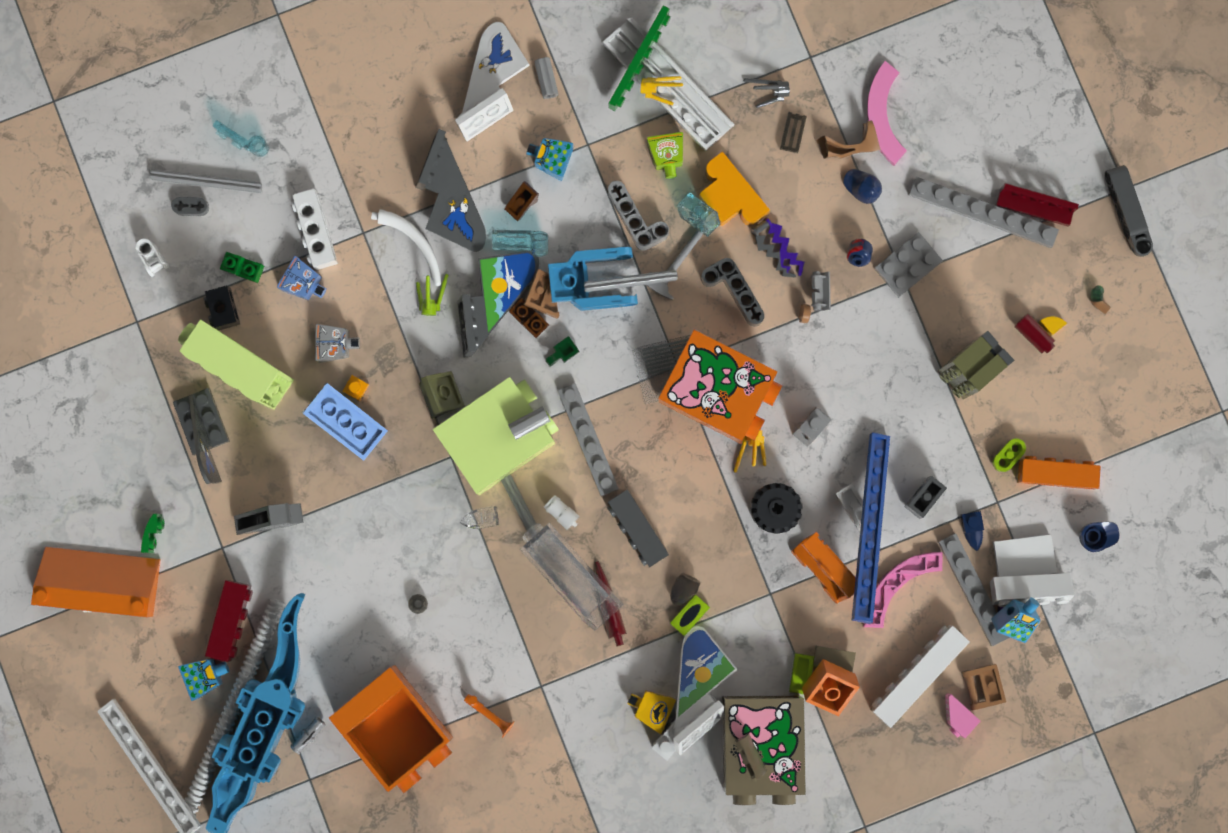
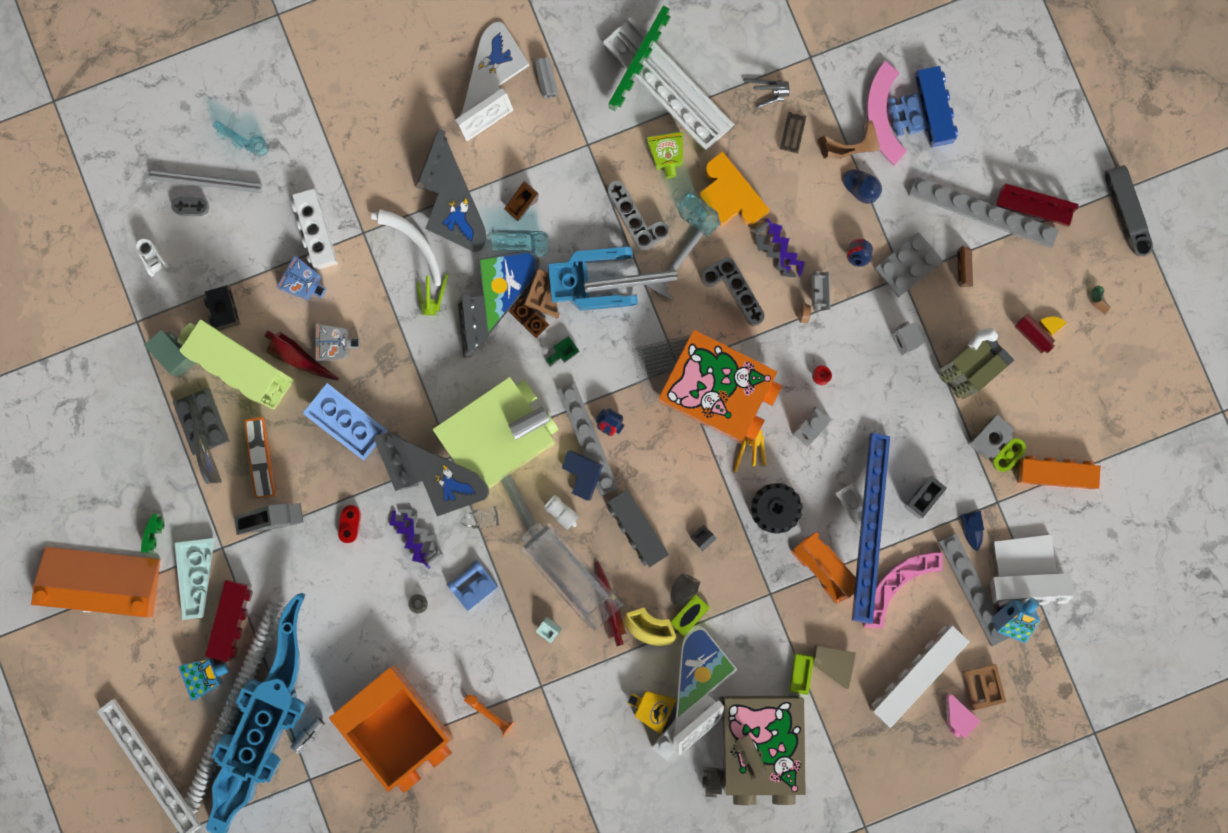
(166, 350): none -> sand green brick
(193, 571): none -> light aqua wing
(242, 267): green slope -> none
(259, 457): none -> slope
(291, 353): none -> dark red piece
(351, 524): none -> red plate
(355, 388): light orange plate -> none
(417, 556): none -> piece
(441, 393): olive bracket -> none
(446, 482): none -> dark grey piece
(476, 590): none -> medium blue plate
(548, 630): none -> light aqua plate
(551, 156): dark azure torso -> none
(587, 472): none -> dark blue tile
(609, 422): none -> dark blue head
(648, 628): none -> light yellow brick
(649, 86): yellow plant -> none
(703, 537): none -> dark grey plate
(712, 781): none -> clear smoke brick
(821, 375): none -> red tile
(830, 687): orange brick -> none
(908, 337): none -> light grey brick
(913, 114): none -> medium blue plate
(936, 106): none -> blue brick
(965, 267): none -> reddish brown slope
(981, 441): none -> light grey brick
(982, 335): none -> white arm
(1099, 536): dark blue piece -> none

